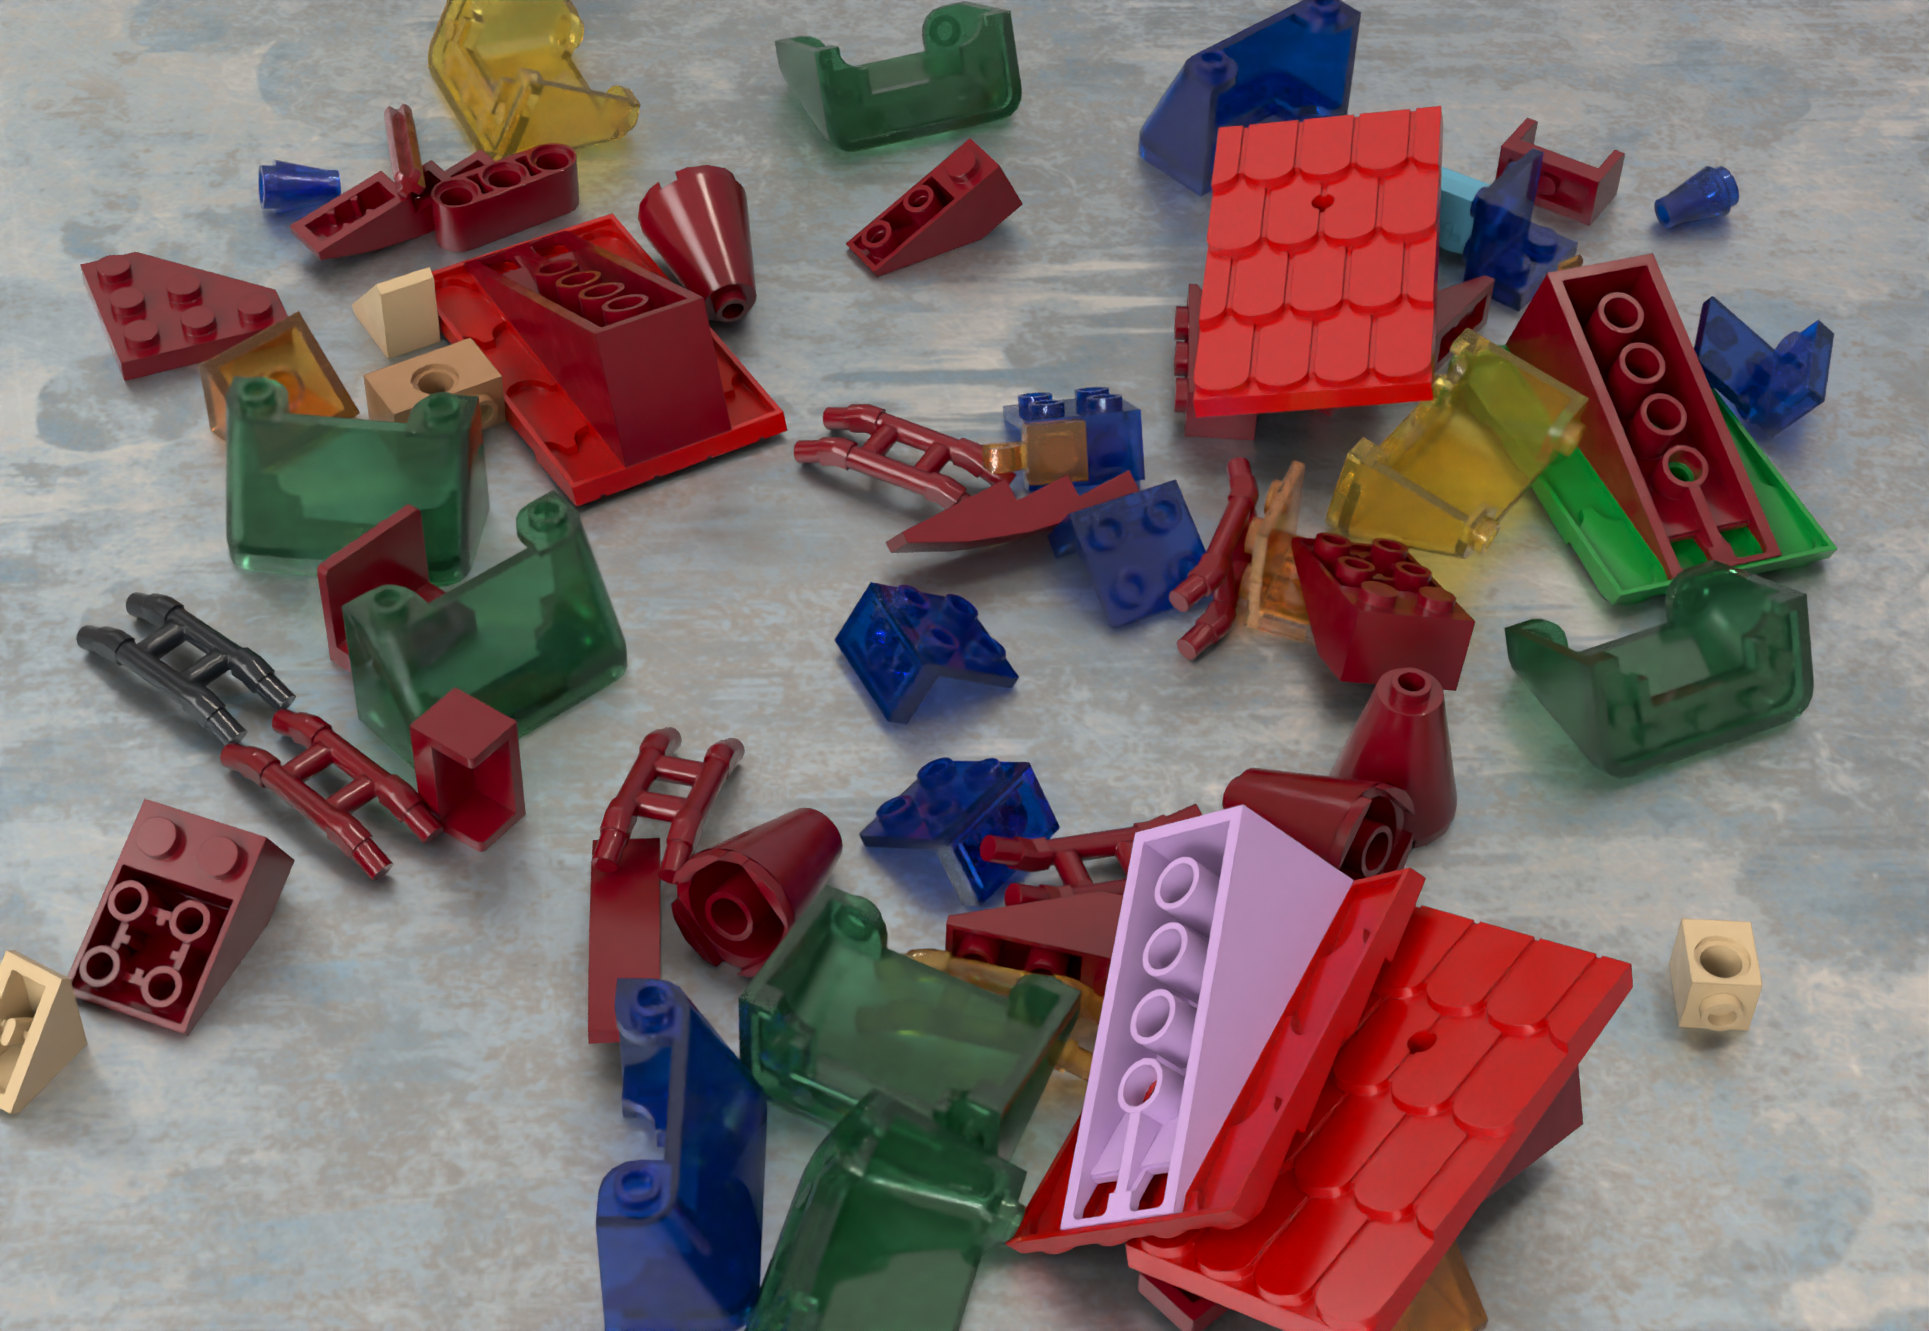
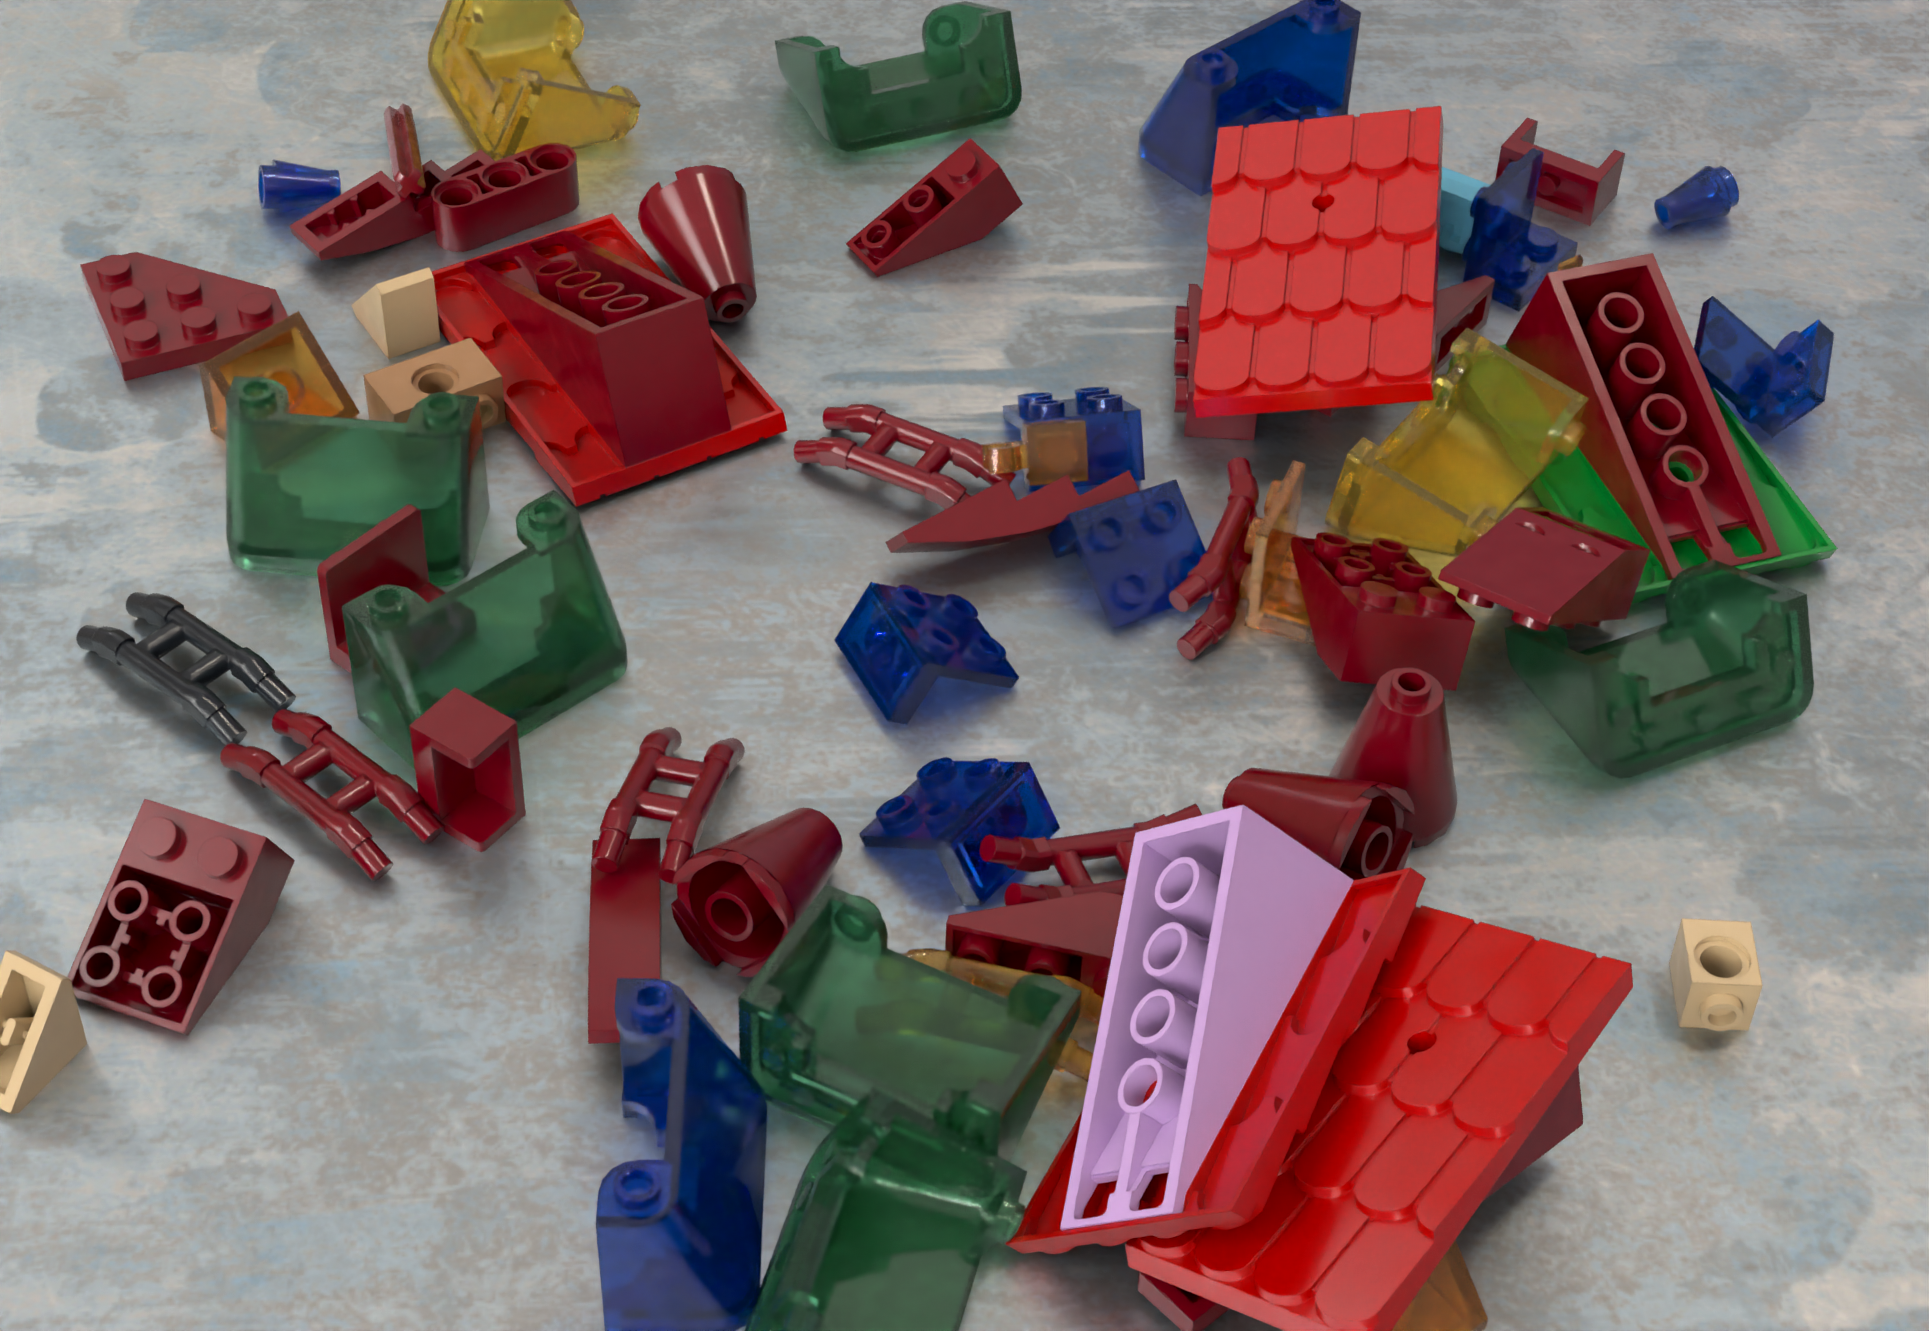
(1549, 570): none -> dark red slope

